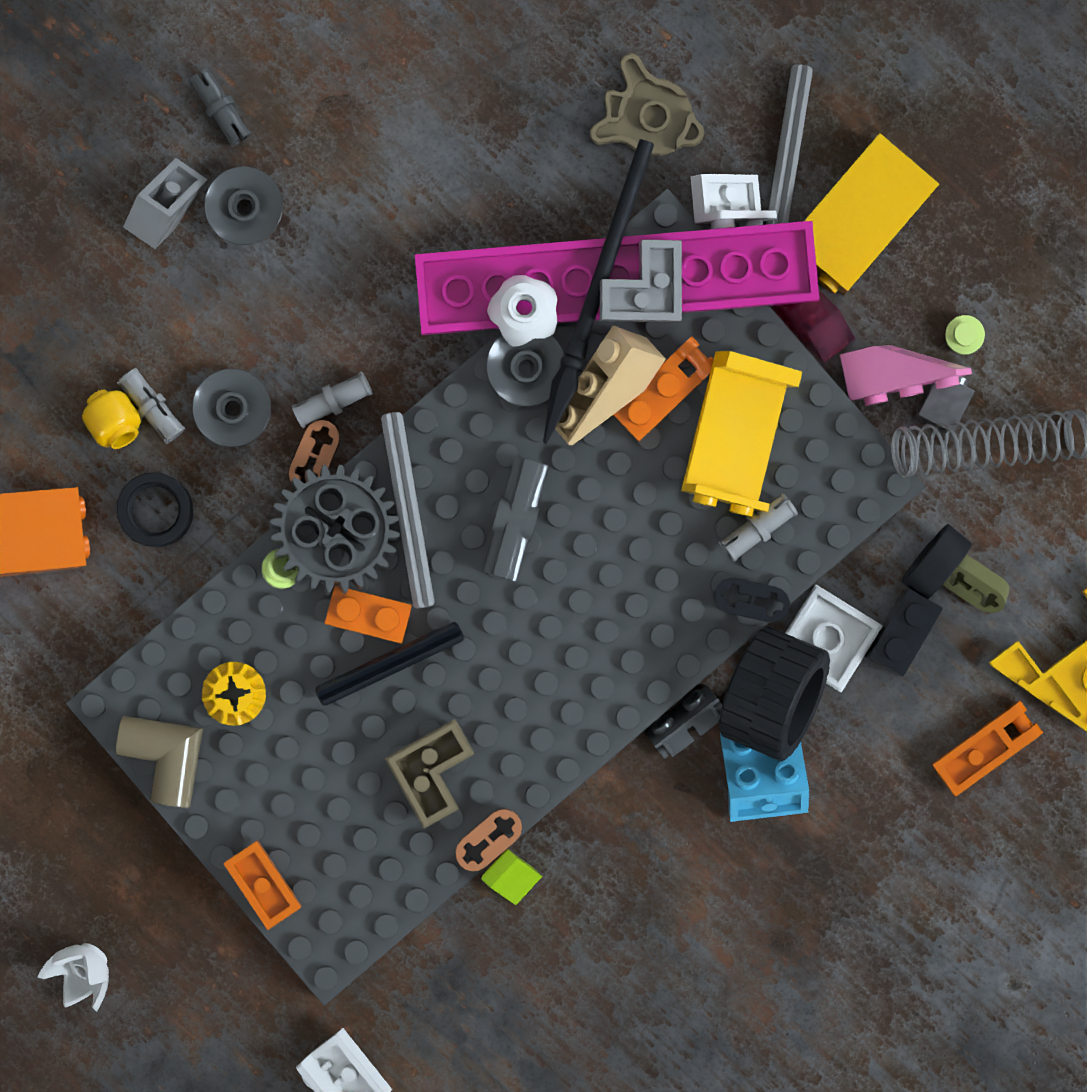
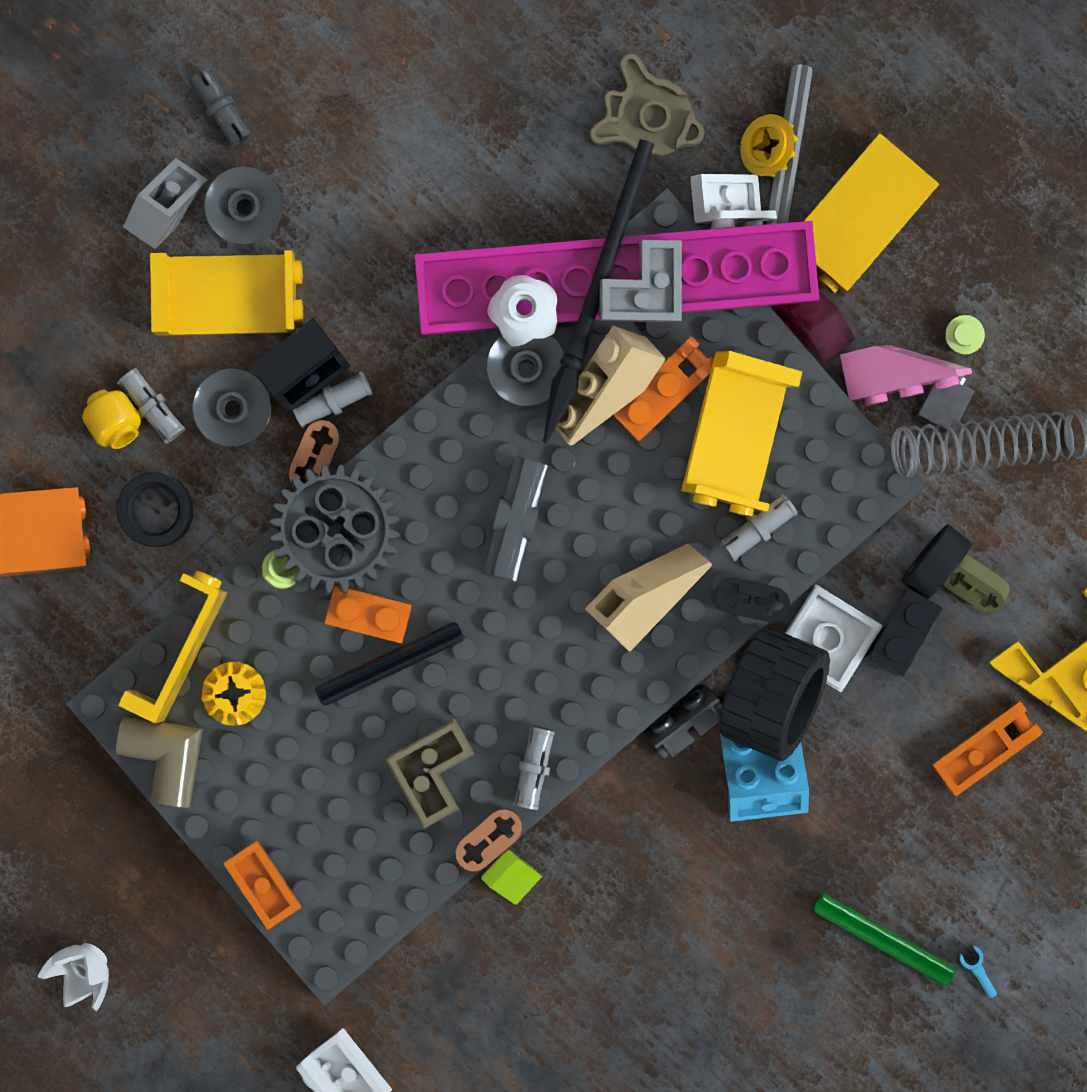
(157, 710): none -> yellow panel
(225, 294): none -> yellow panel
(300, 365): none -> black brick
(407, 510): light grey axle -> none
(534, 768): none -> light grey pin
(645, 595): none -> tan slope
(758, 136): none -> yellow gear
(884, 939): none -> green axle
(979, 972): none -> medium azure hand

